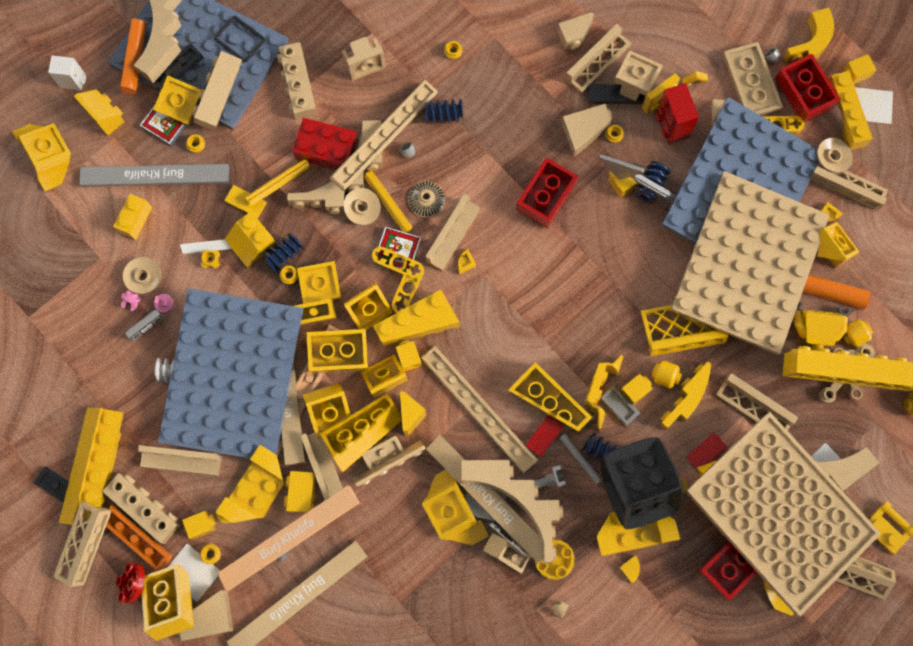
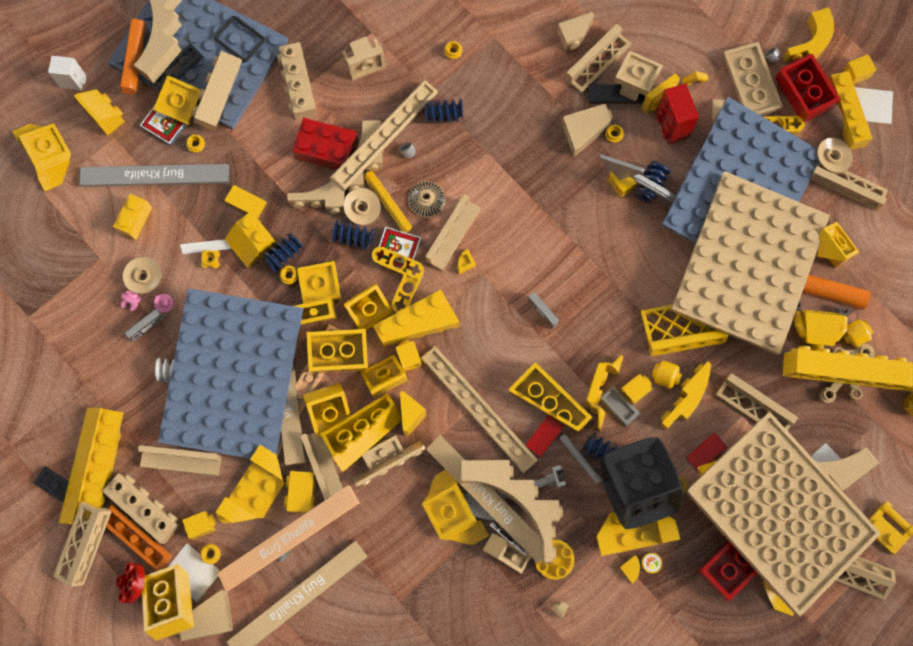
(277, 182): yellow axle -> none
(352, 235): none -> dark blue piece
(543, 310): none -> light grey tile
(546, 192): red brick -> none
(651, 563): none -> tile
(832, 211): yellow tile -> none

